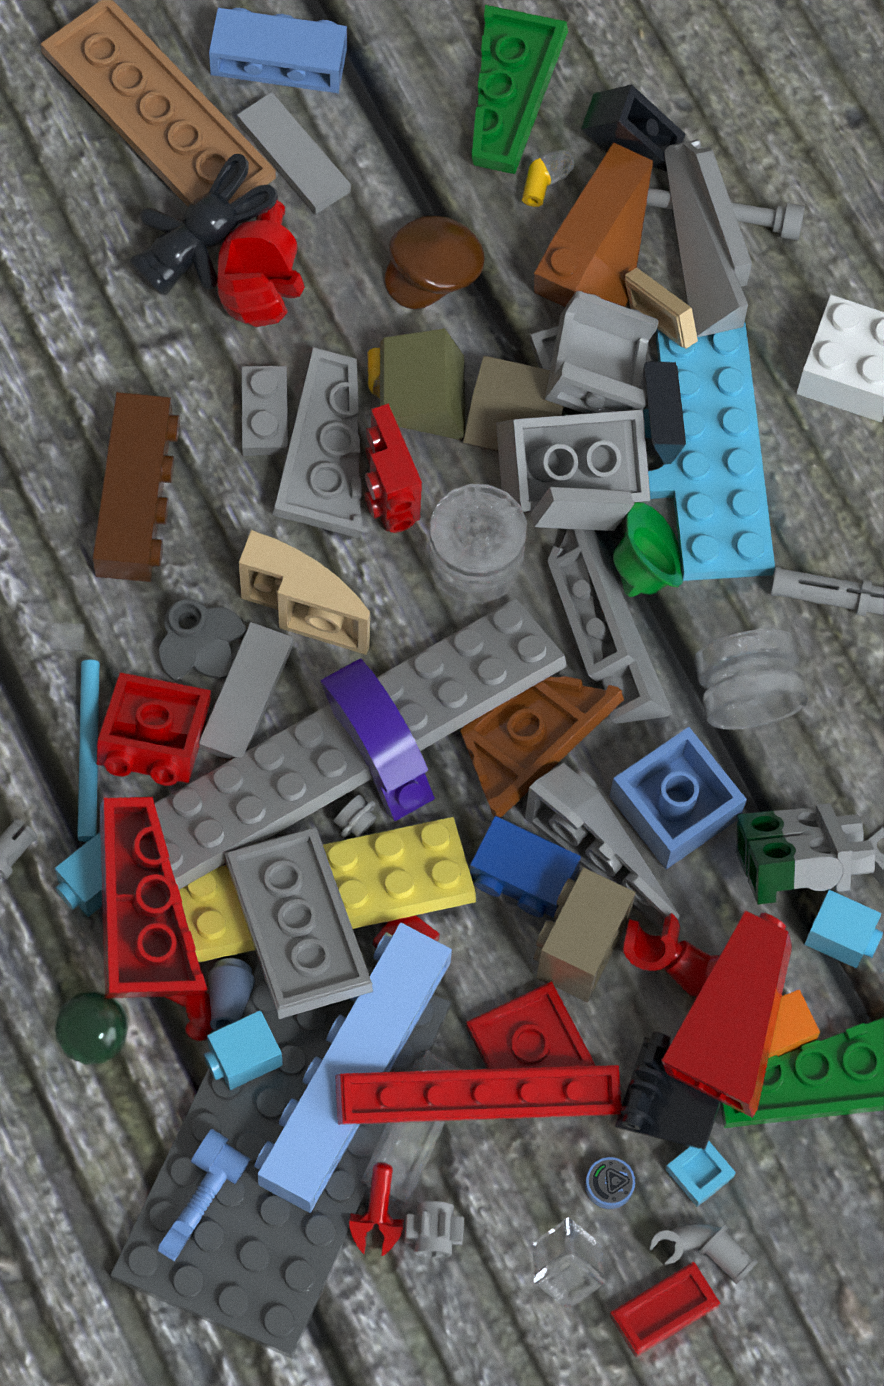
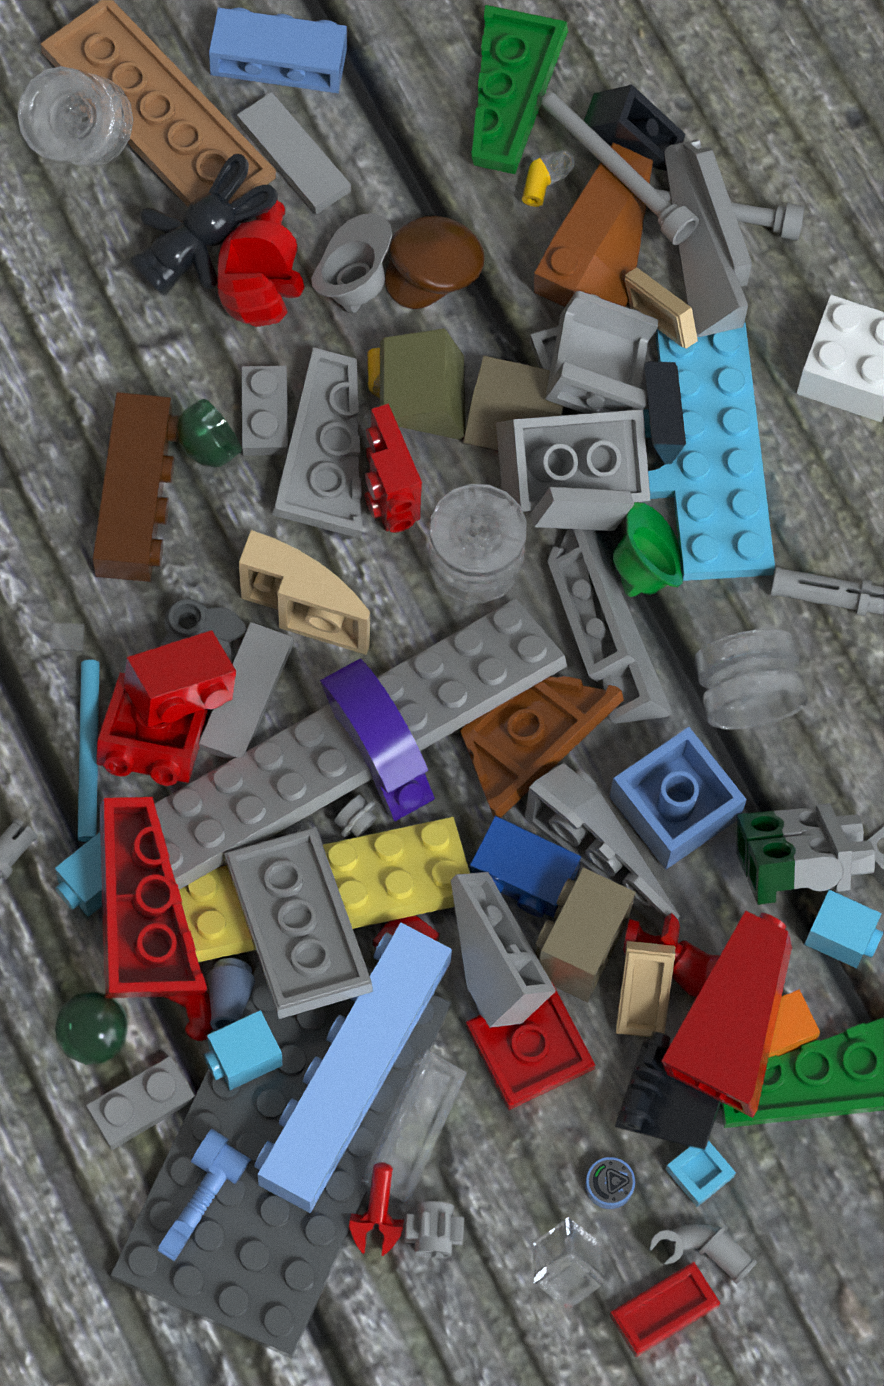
(53, 113): none -> clear wheel
(140, 1103): none -> light grey plate
(179, 679): none -> red brick
(207, 435): none -> clear green hair
(353, 262): none -> light grey piece
(477, 1094): red tile -> none
(495, 954): none -> light grey slope
(645, 988): none -> tan tile
(675, 220): none -> light grey piece

